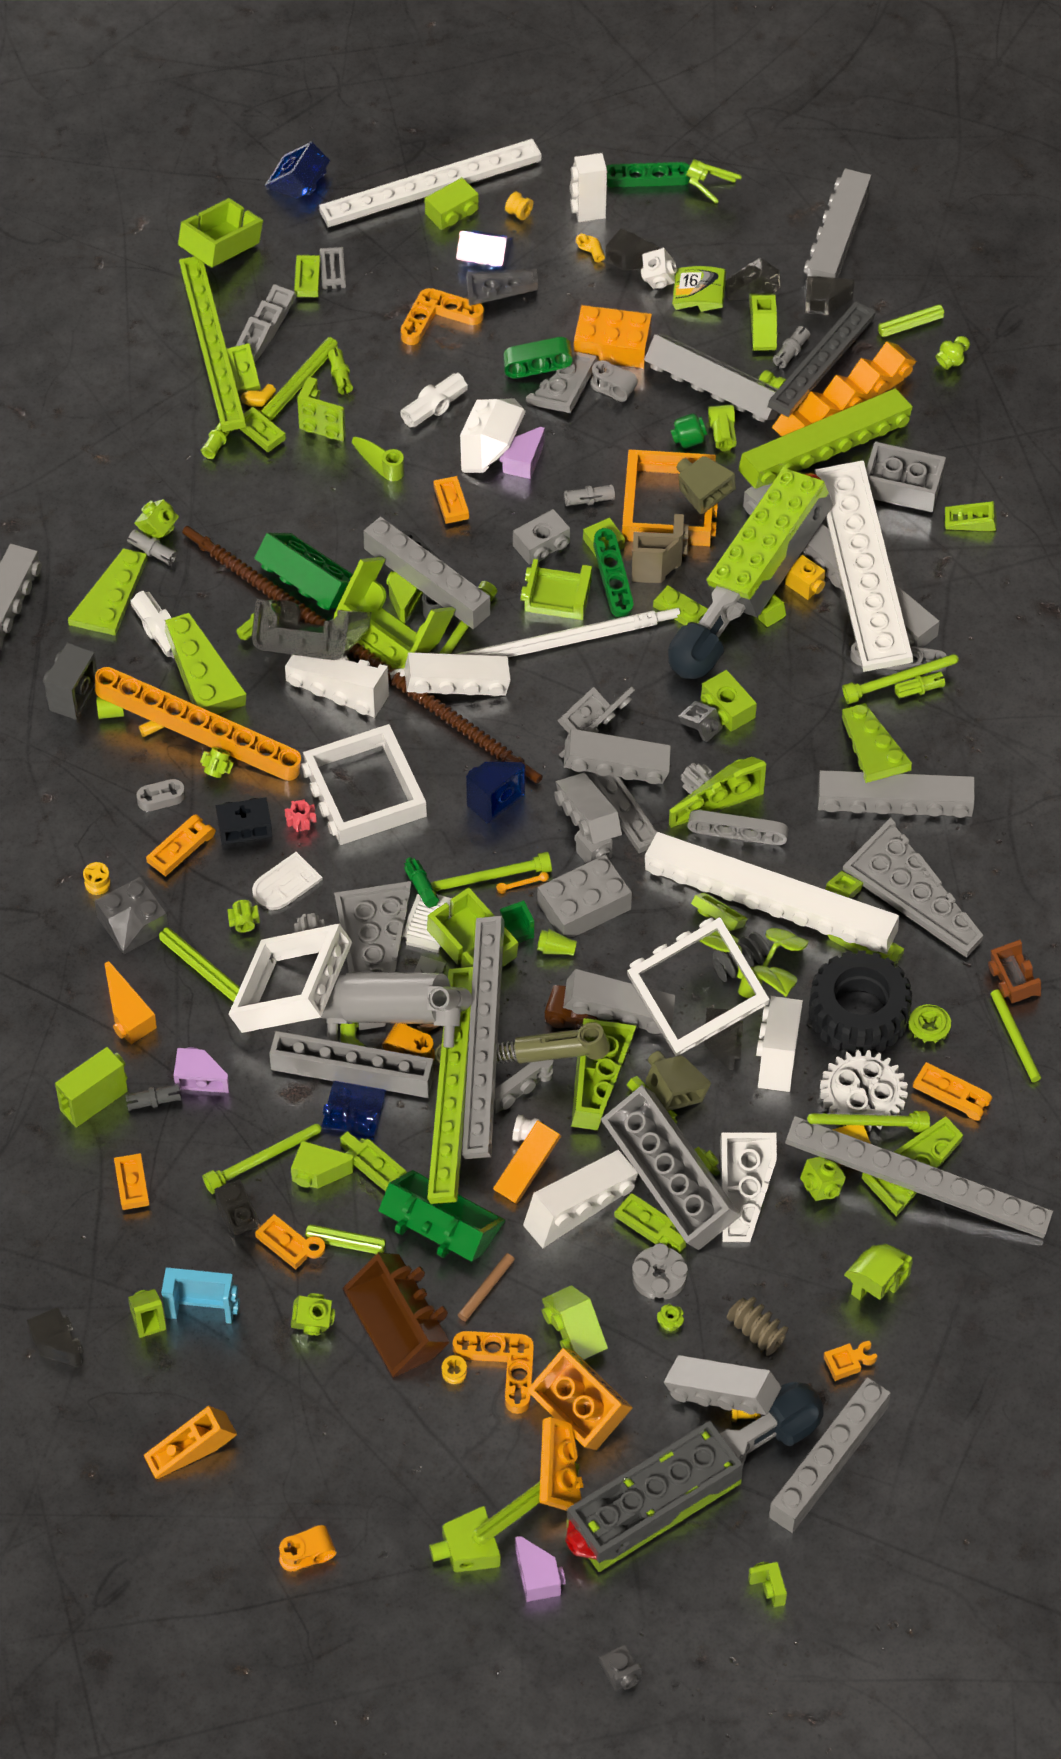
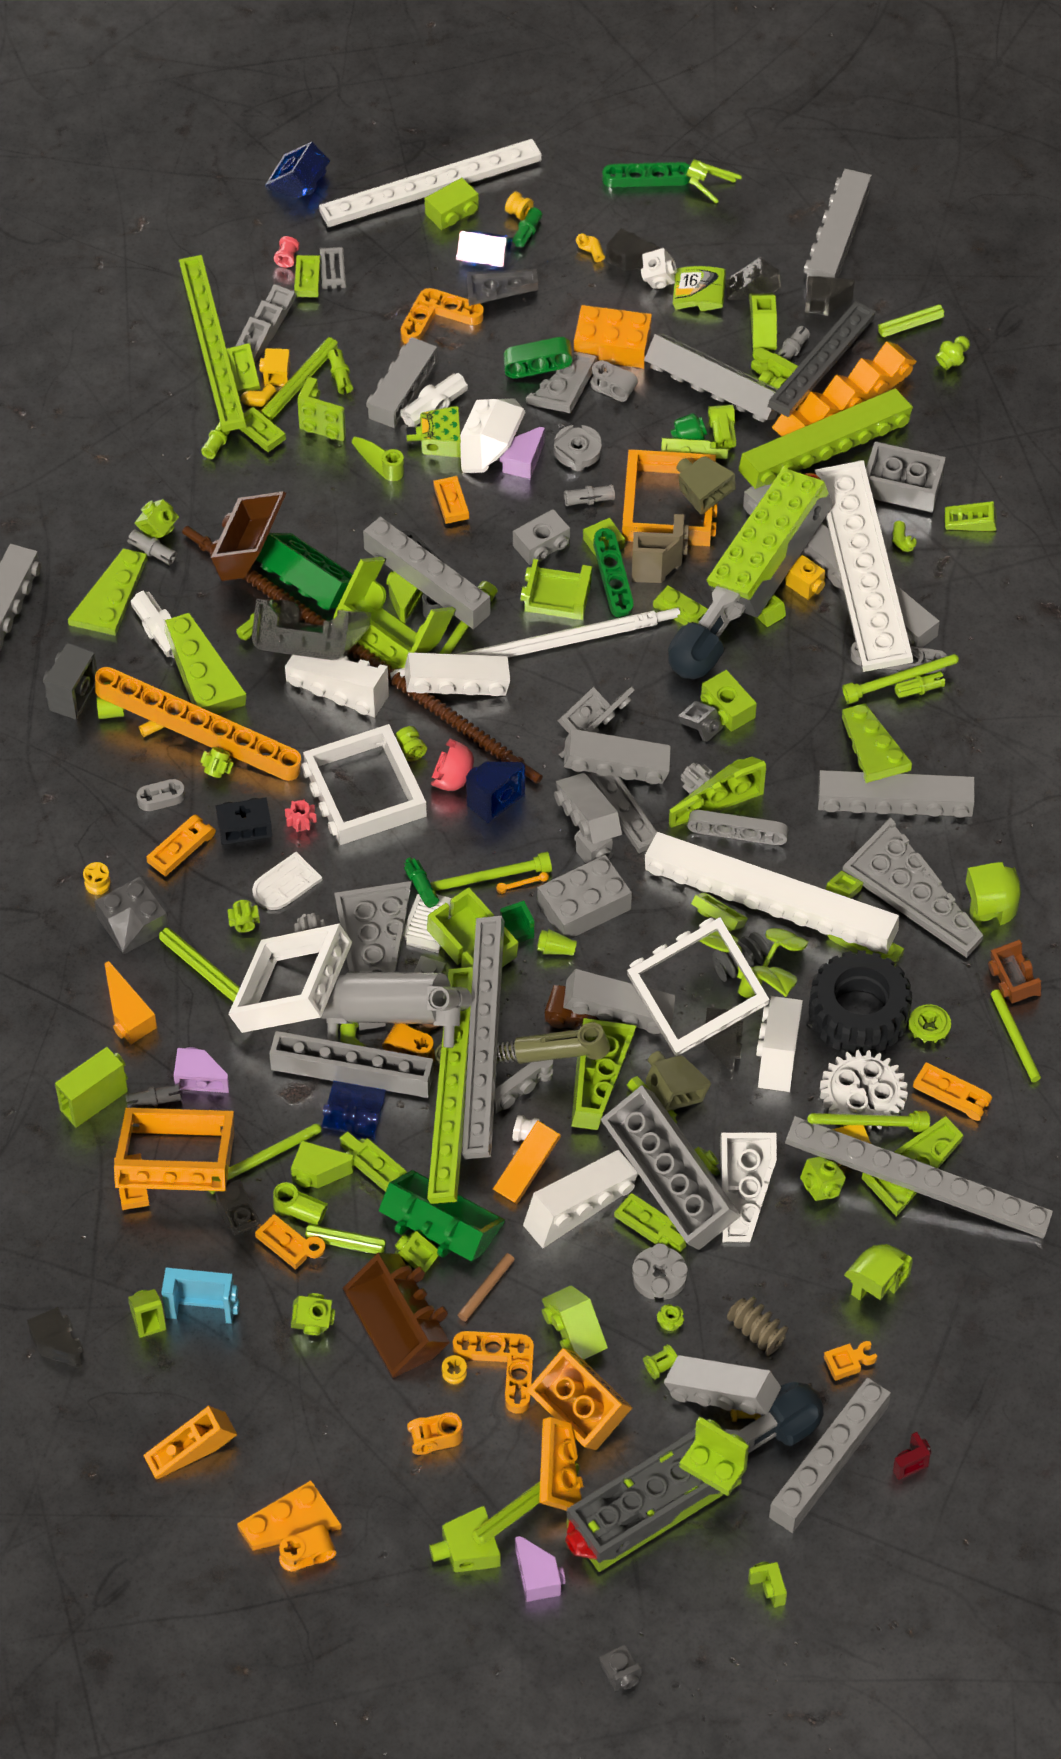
(174, 1174): none -> light orange window
(218, 232): lime piece -> none
(244, 534): none -> reddish brown piece
(275, 366): none -> yellow brick
(286, 252): none -> coral bush
(288, 1517): none -> light orange wing
(301, 1205): none -> lime piece
(402, 382): none -> light grey brick
(411, 745): none -> lime wheel
(416, 1250): none -> lime bracket
(434, 1434): none -> light orange piece
(438, 432): none -> lime torso
(453, 767): none -> coral cylinder
(527, 227): none -> green axle
(573, 457): none -> light grey plate
(589, 187): white wedge -> none
(660, 1361): none -> lime bush
(693, 446): none -> lime hinge
(716, 1456): none -> lime bracket
(772, 362): none -> lime hinge
(899, 538): none -> lime arm
(912, 1461): none -> dark red bracket
(993, 892): none -> lime brick

